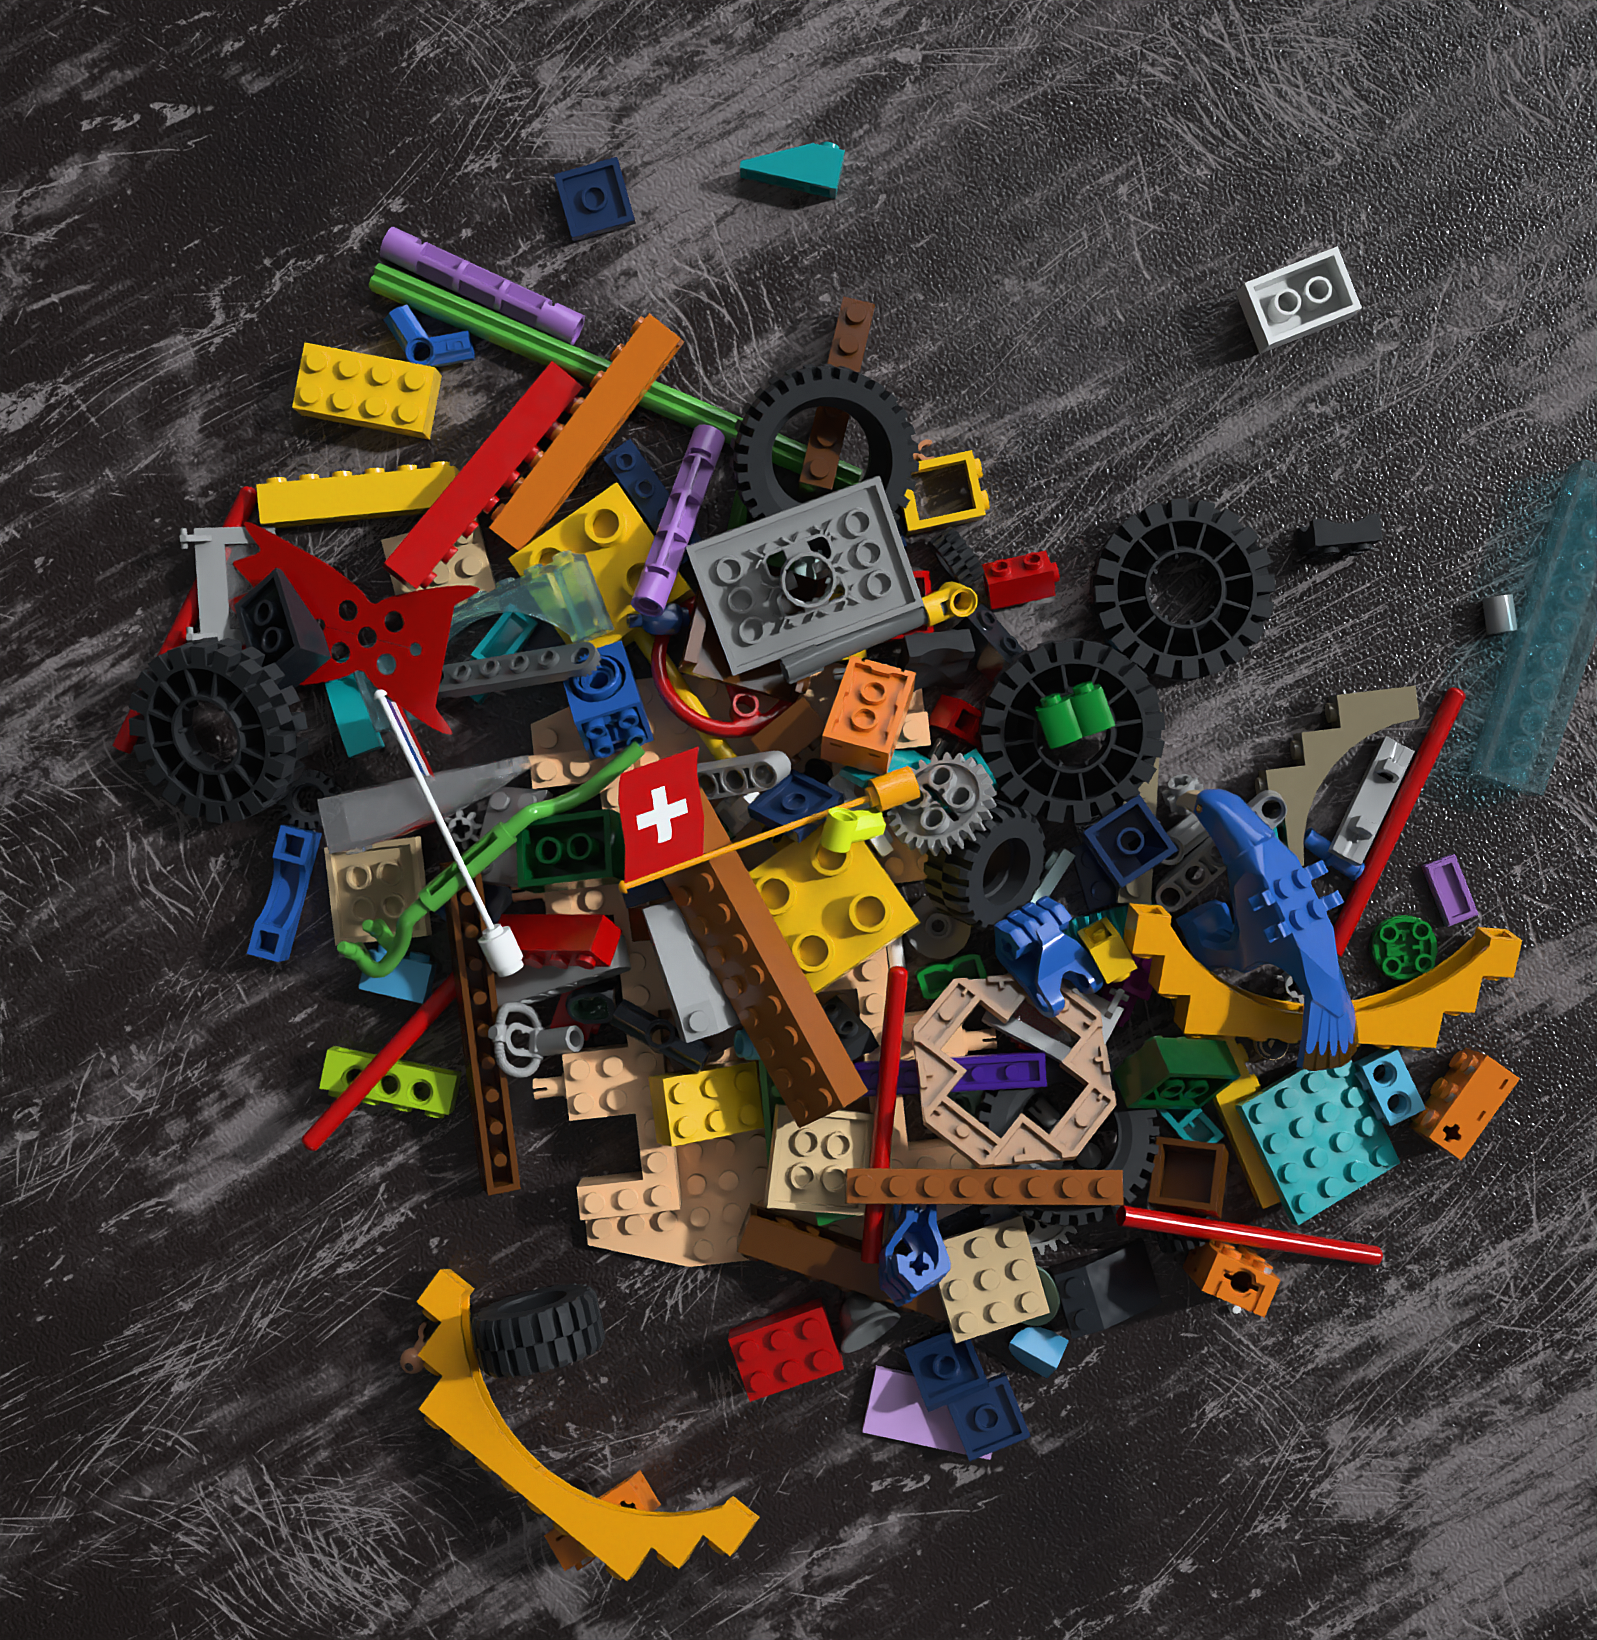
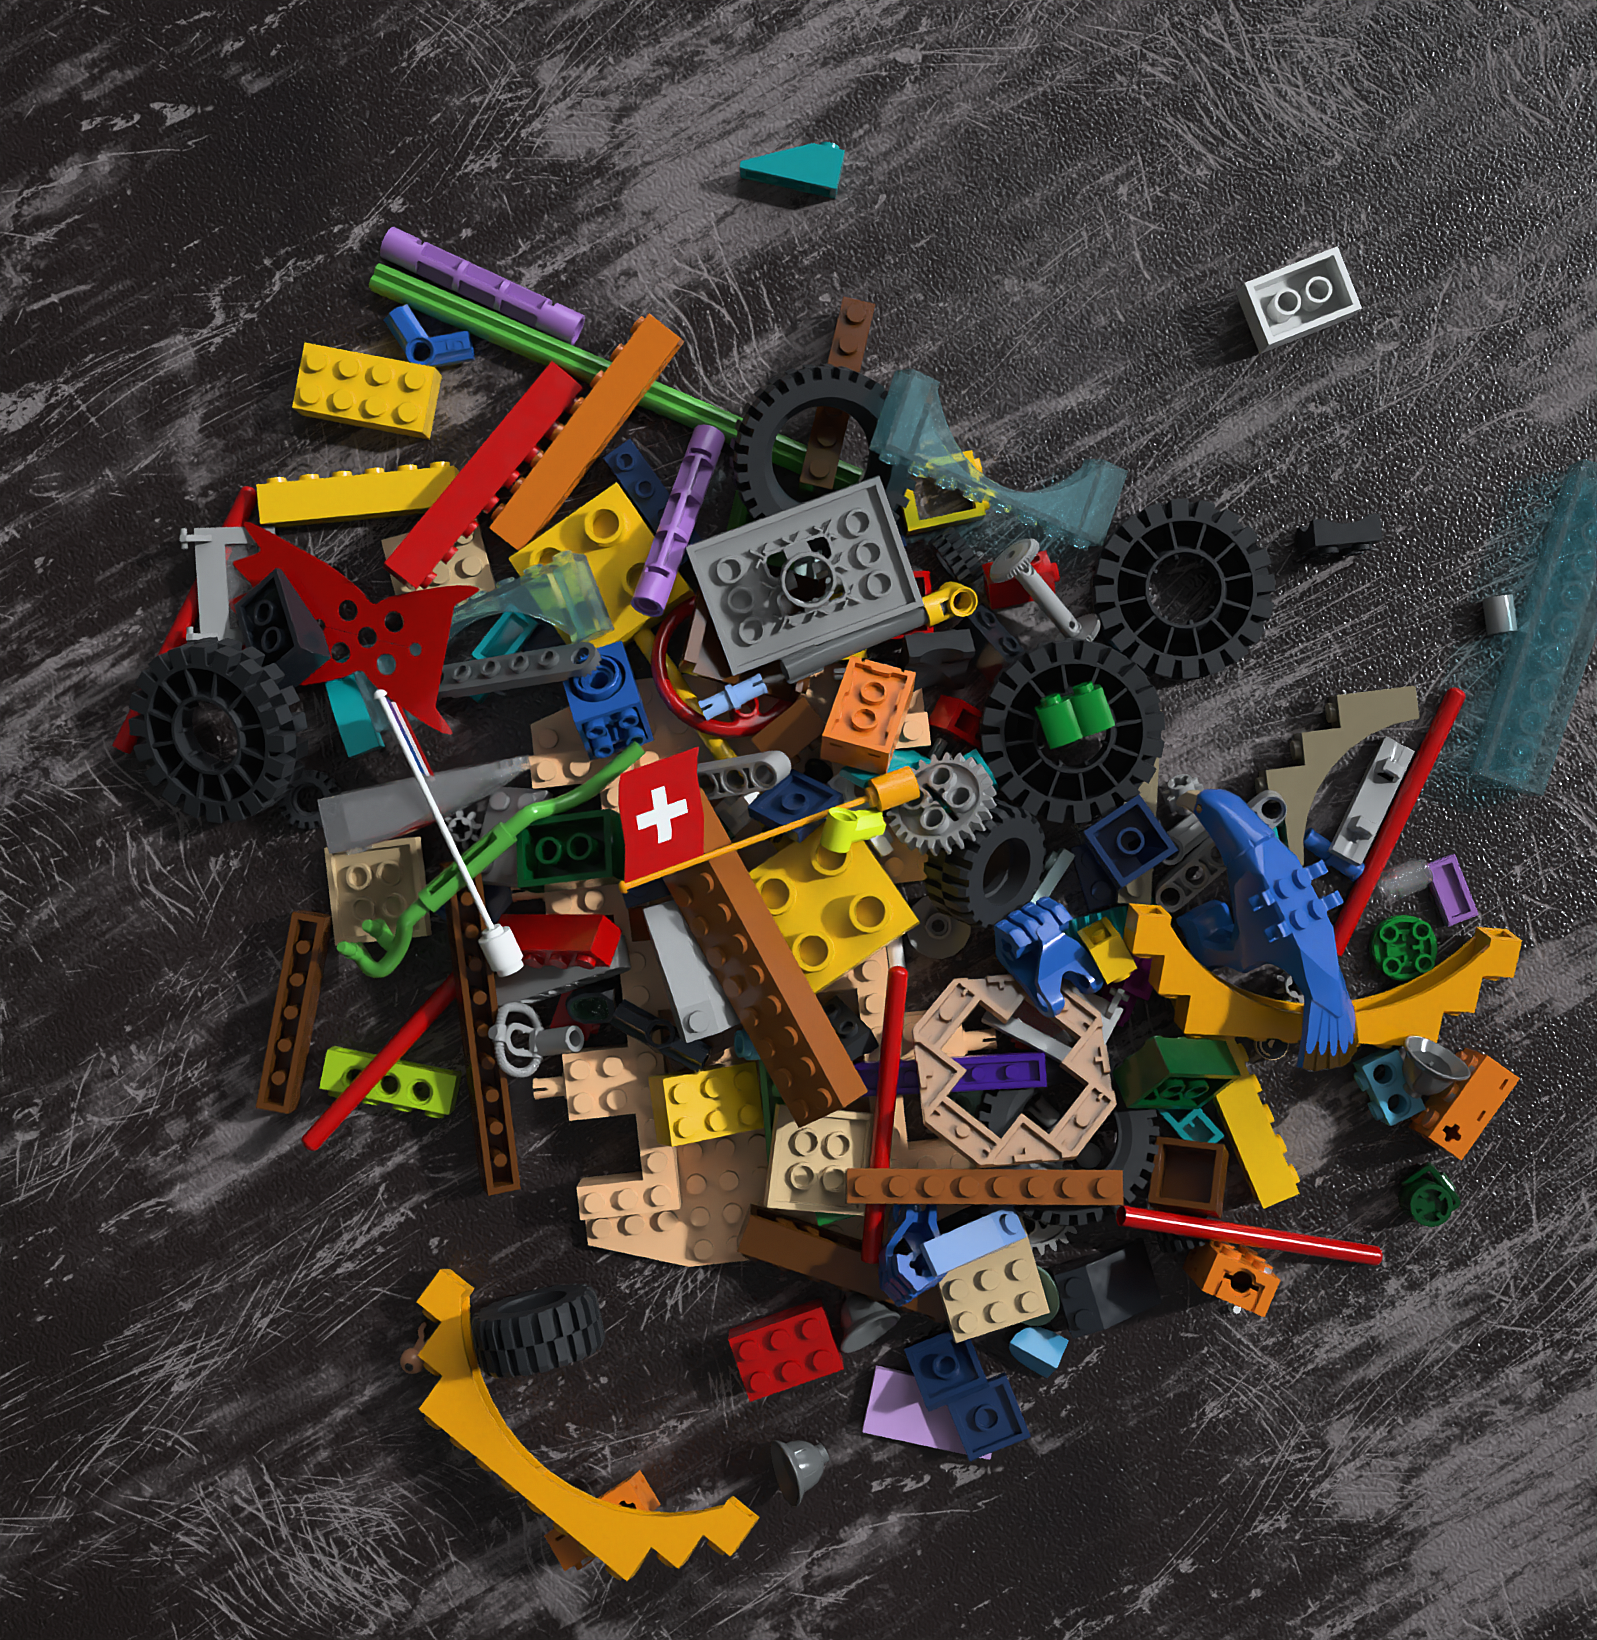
(293, 867): blue arch -> none
(294, 1011): none -> reddish brown brick
(409, 980): dark azure brick -> none
(594, 199): dark blue plate -> none
(670, 622): dark blue plant -> none
(733, 697): none -> light blue pin
(797, 1467): none -> dark grey hat
(917, 435): none -> clear light blue arch
(936, 976): green brick -> none
(973, 1241): none -> medium blue slope
(1016, 563): none -> light grey hose
(1316, 1138): teal plate -> none
(1406, 878): none -> clear brick
(1425, 1200): none -> dark green piece
(1430, 1067): none -> dark grey hat

